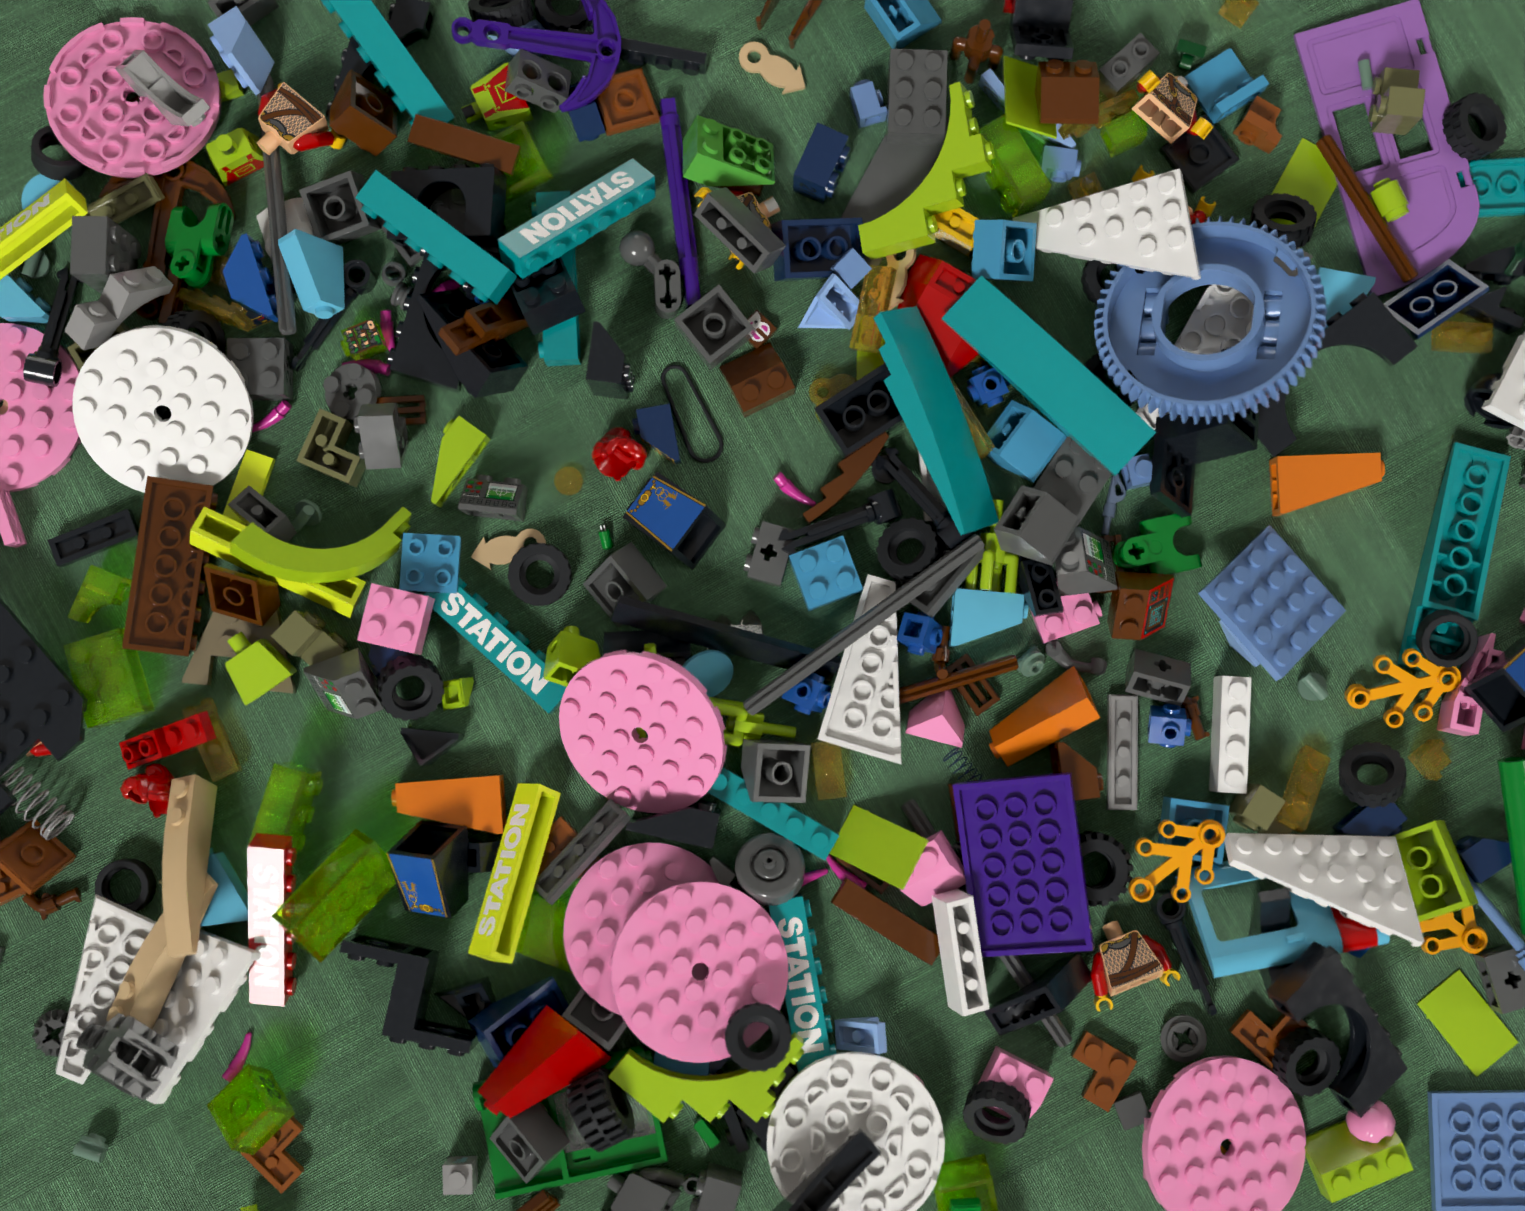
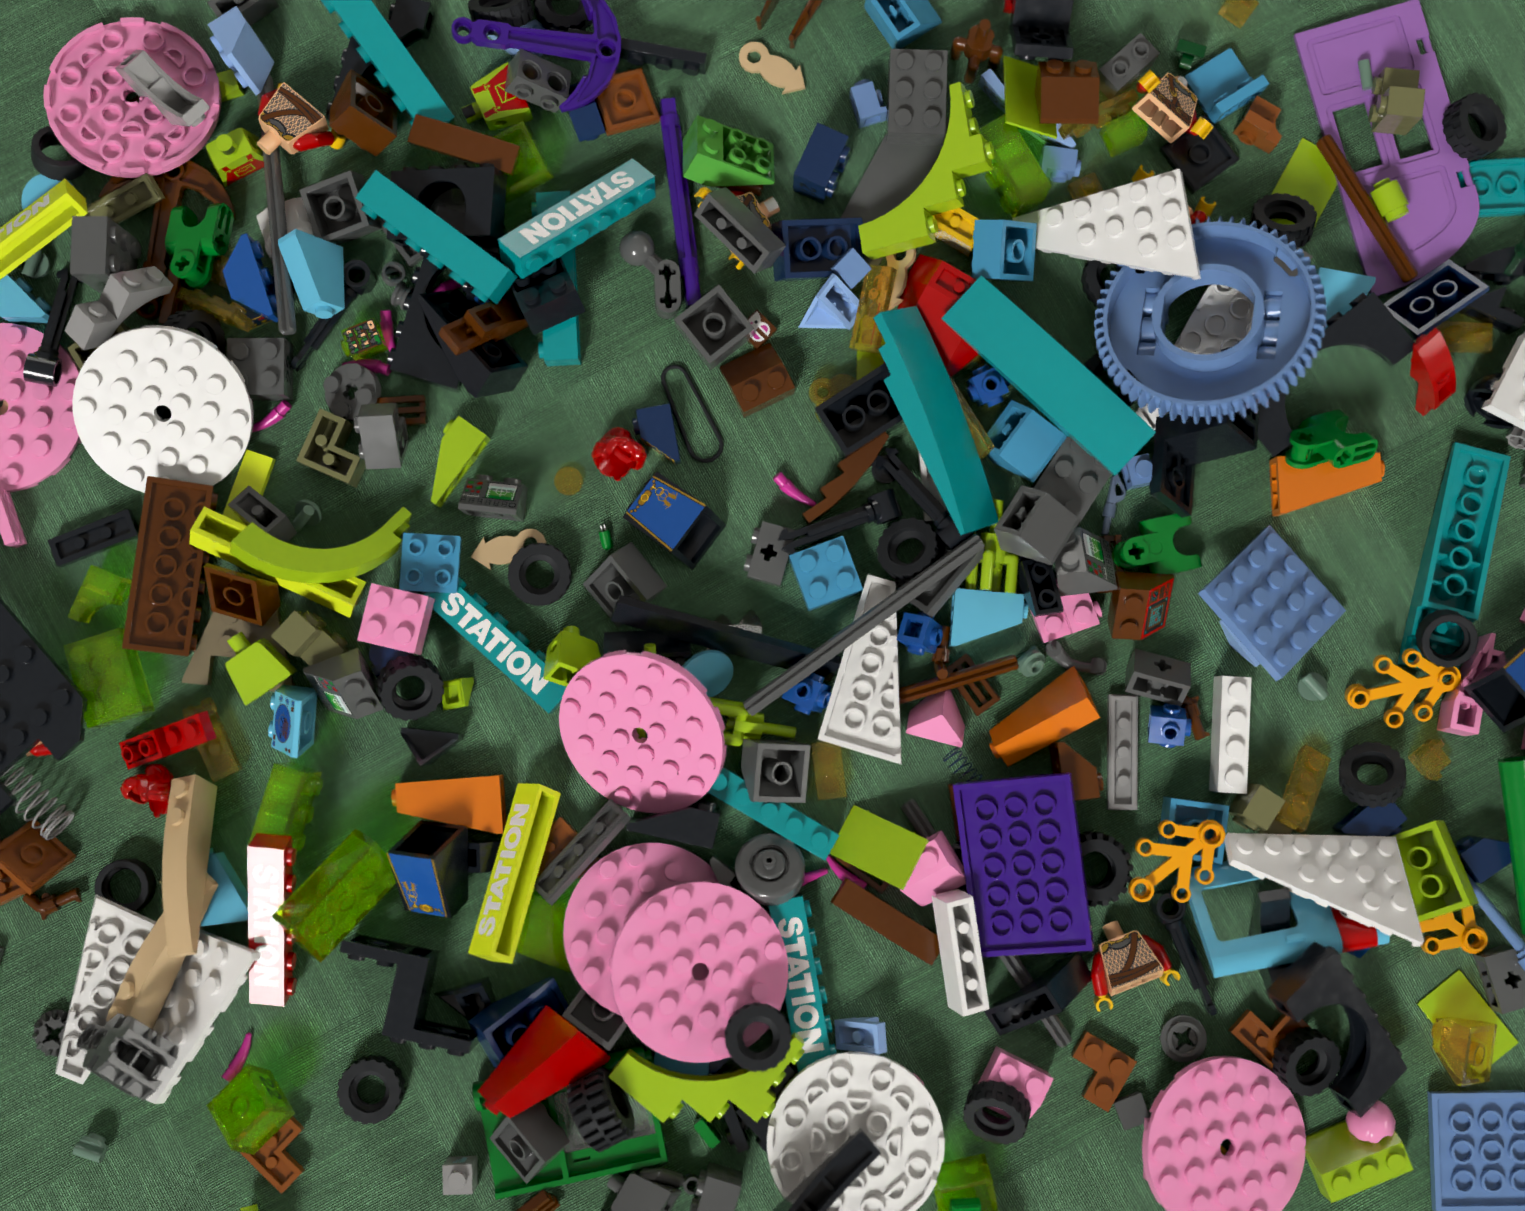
(293, 719): none -> medium azure slope
(348, 1093): none -> black tyre
(607, 366): black slope -> none
(1324, 440): none -> green piece
(1433, 371): none -> red slope
(1465, 1048): none -> clear yellow slope

